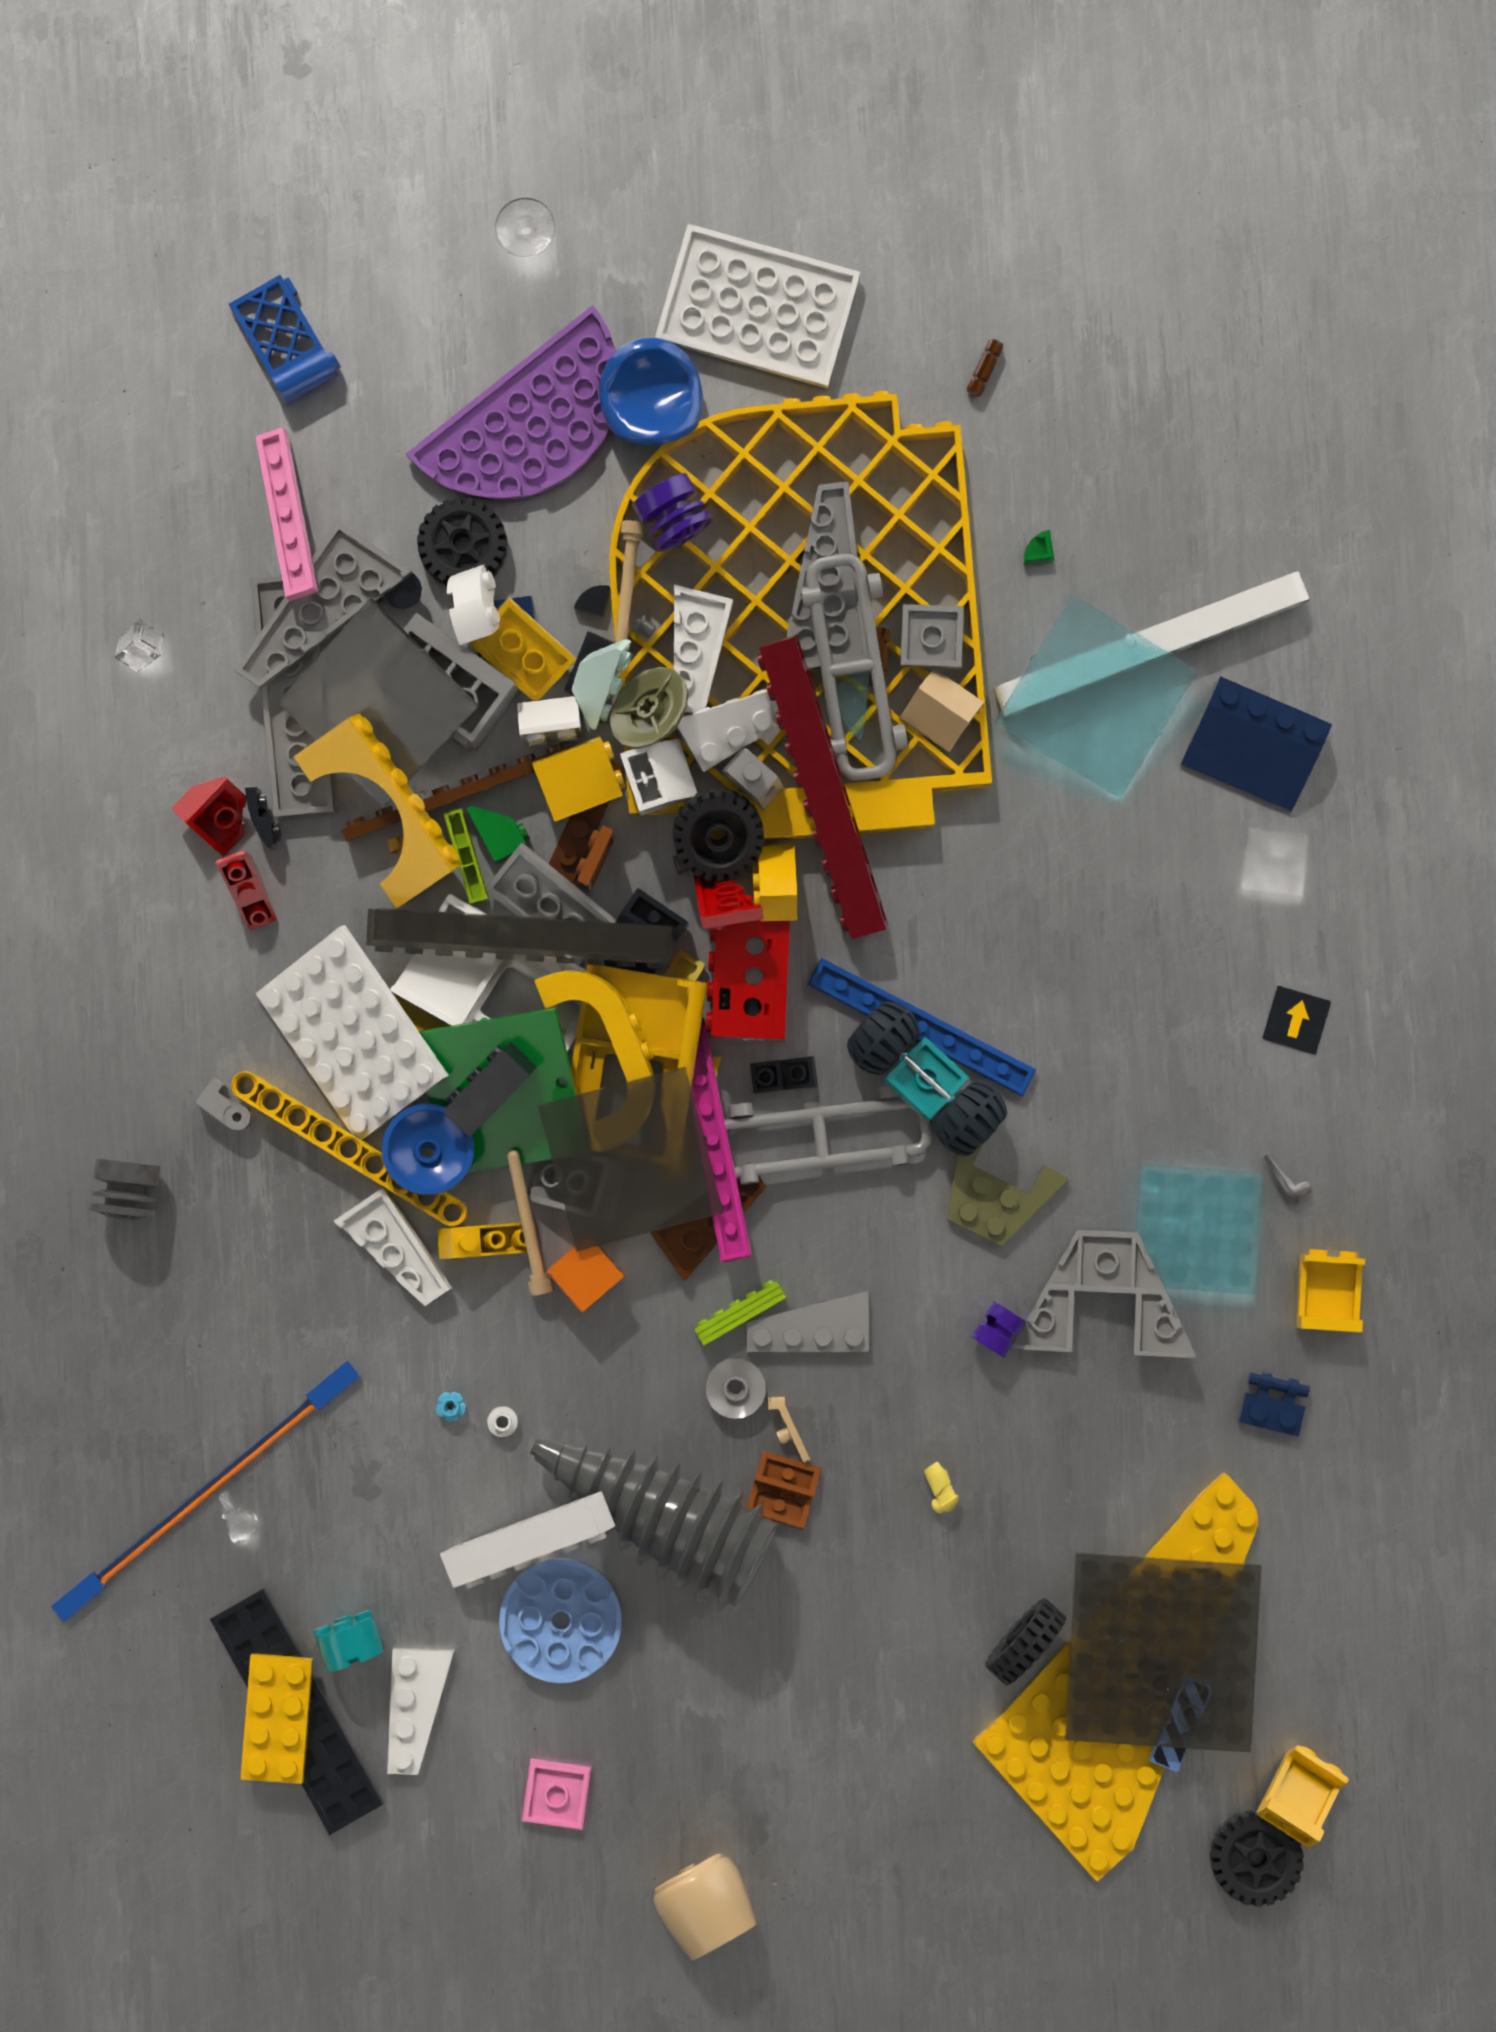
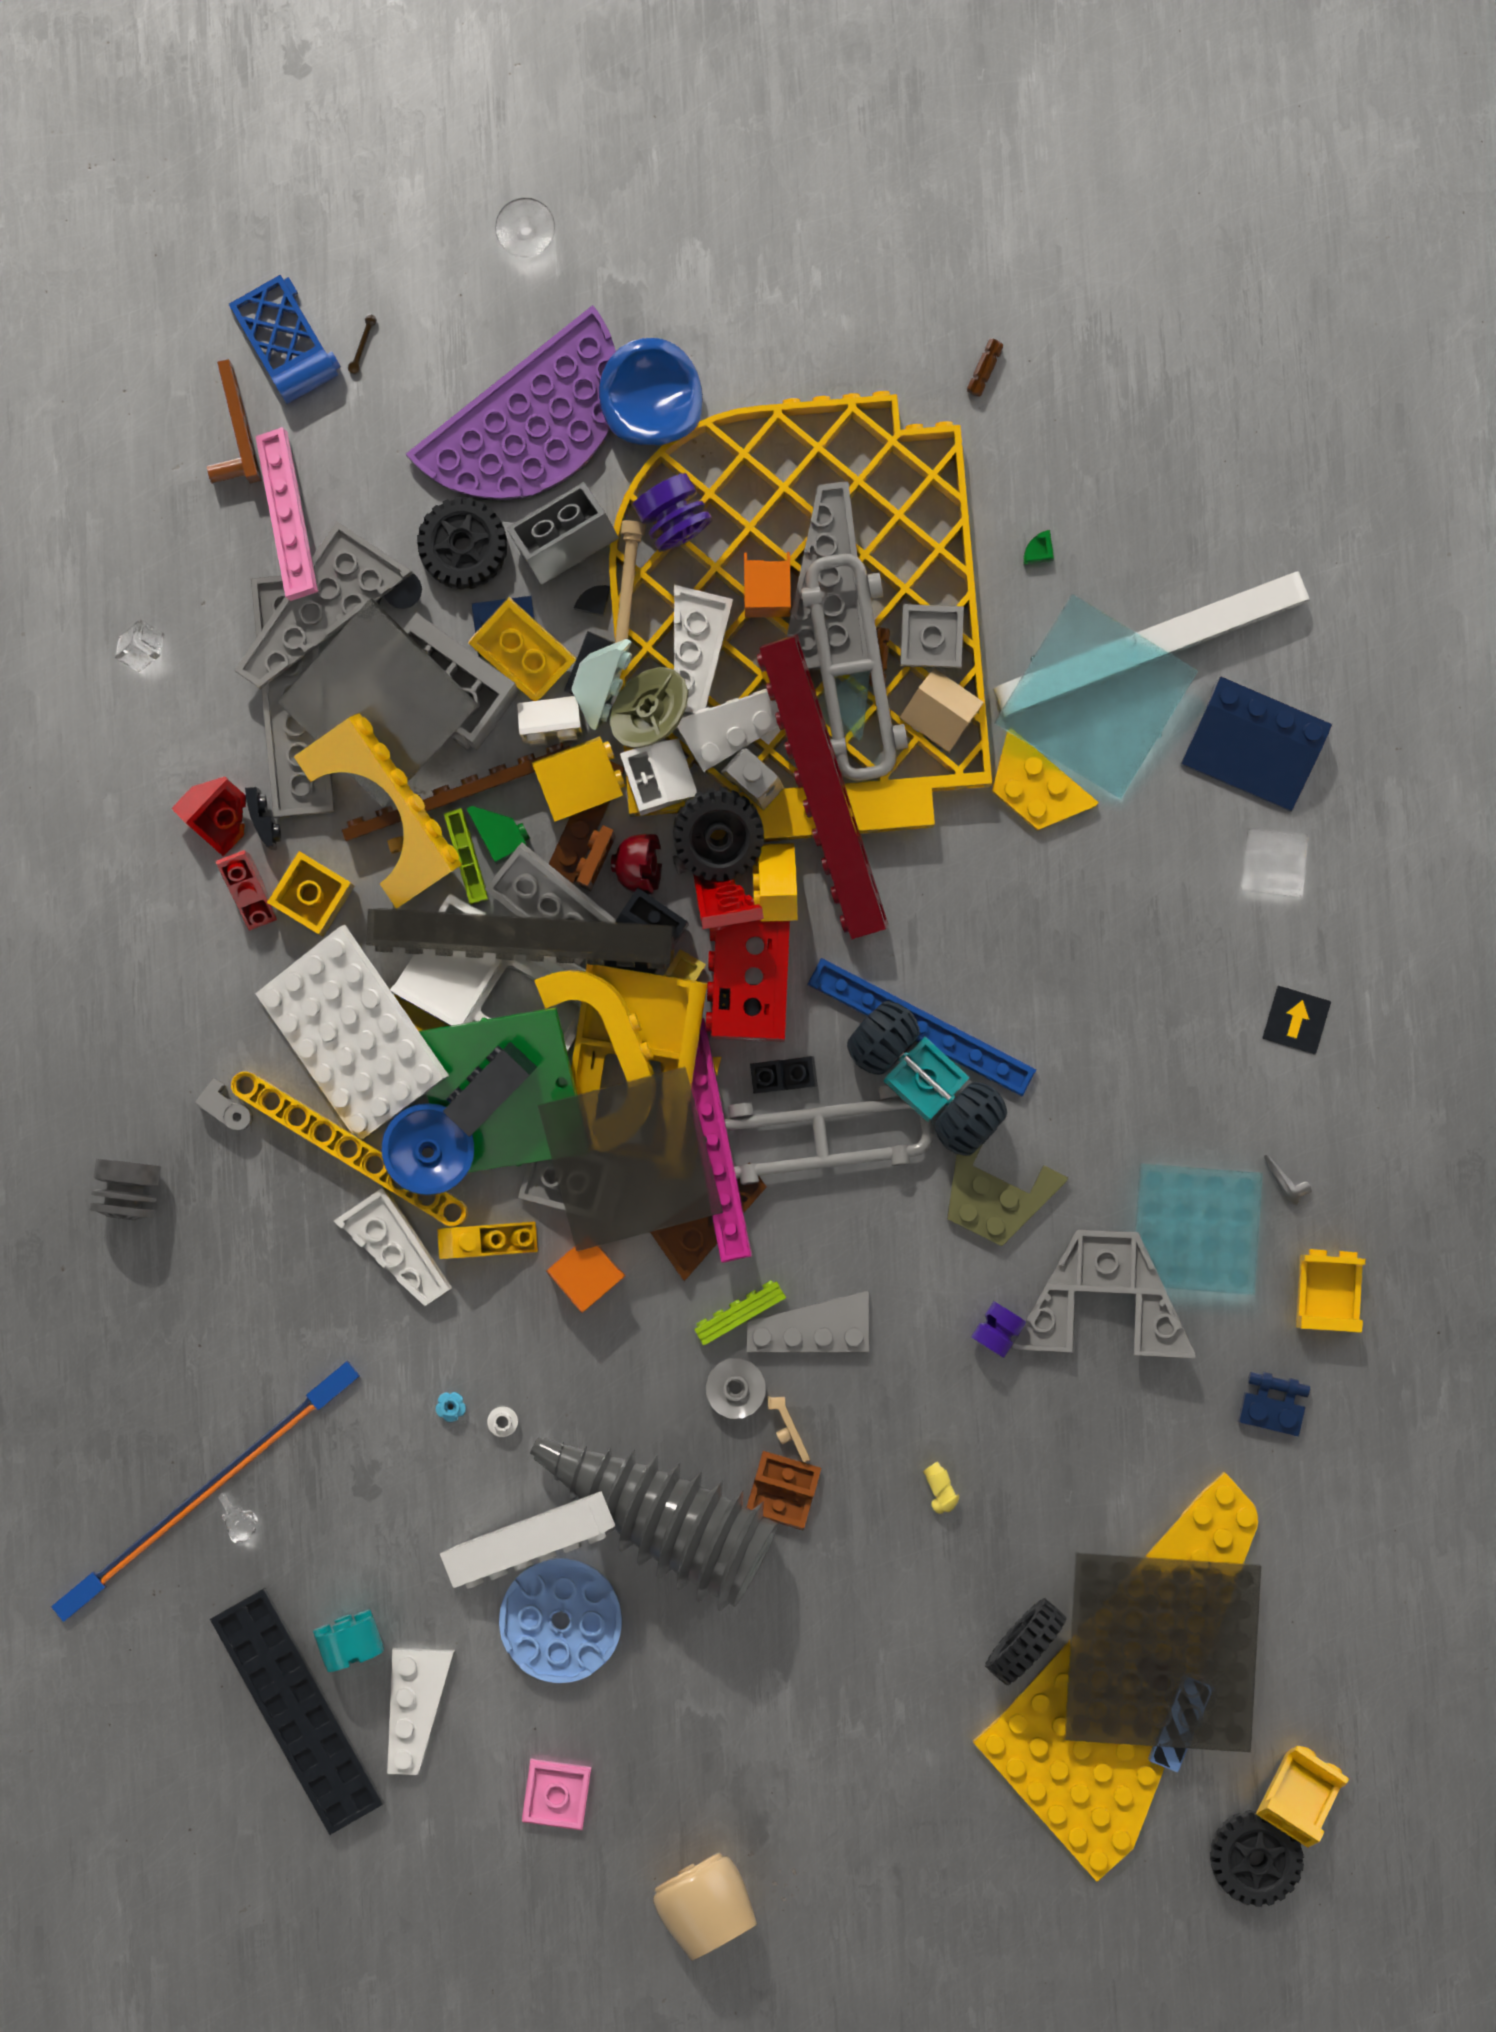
(247, 464): none -> dark orange piece
(276, 1718): yellow plate -> none
(311, 893): none -> yellow brick
(353, 367): none -> dark brown hinge
(474, 608): white brick -> none
(539, 1280): tan piece -> none
(562, 533): none -> dark grey brick
(637, 863): none -> dark red cylinder
(644, 627): dark grey piece -> none
(757, 306): white plate -> none
(767, 588): none -> orange piece
(1037, 786): none -> yellow wing

